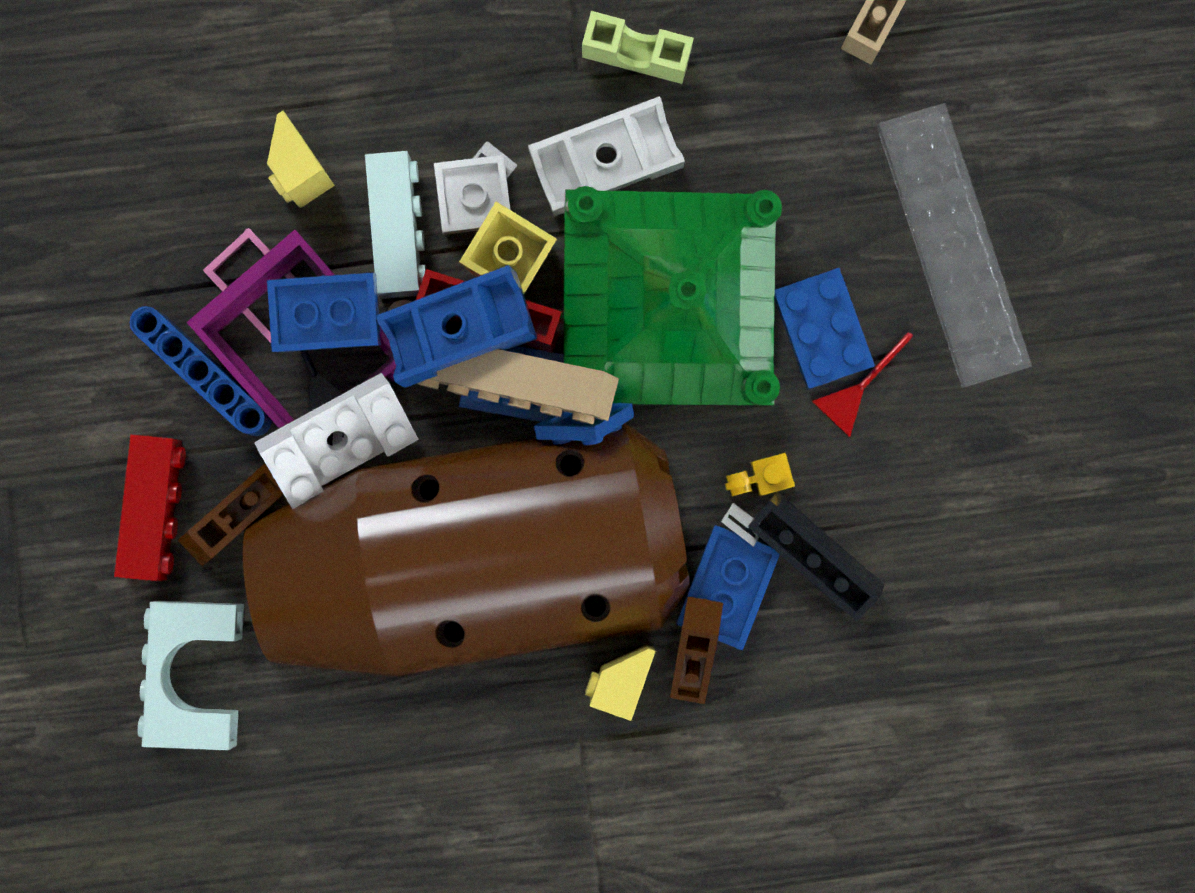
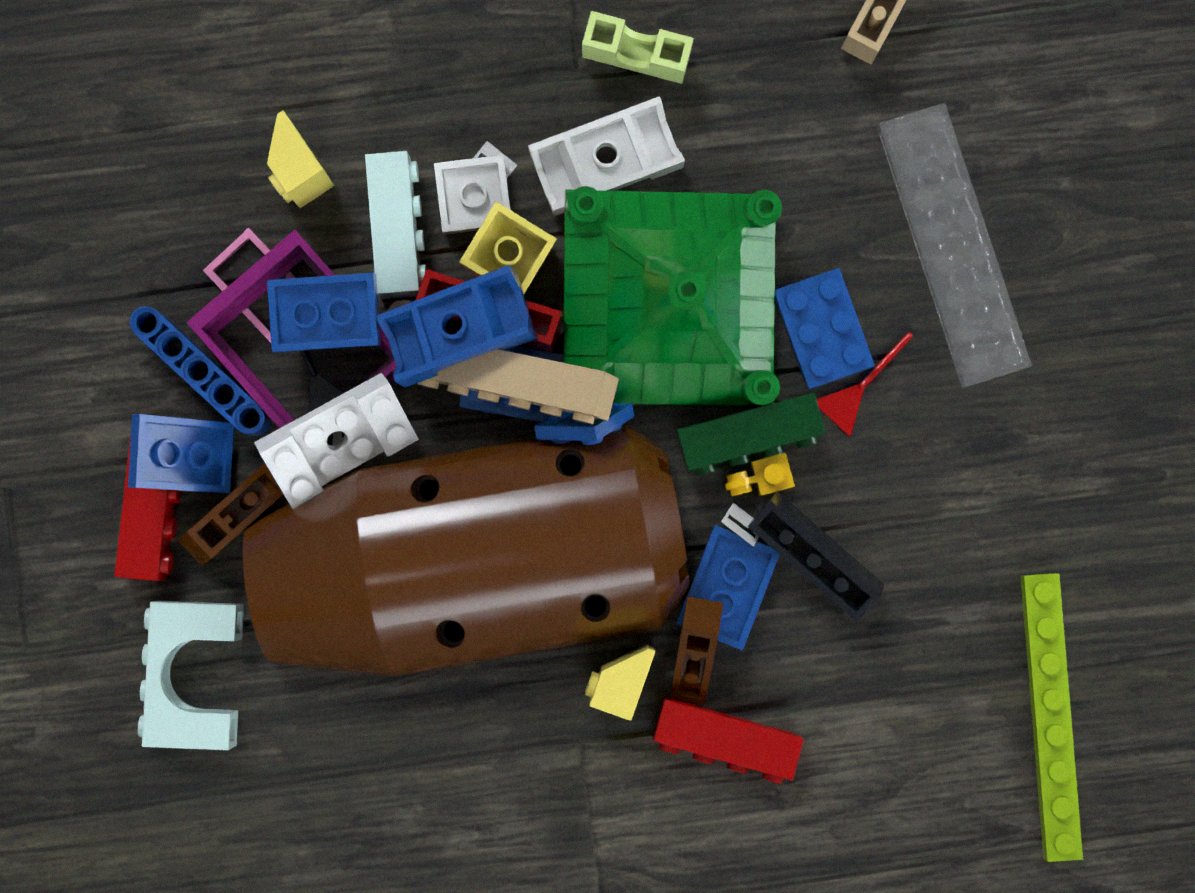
(180, 454): none -> blue plate
(727, 739): none -> red brick
(751, 432): none -> dark green brick
(1051, 717): none -> lime plate

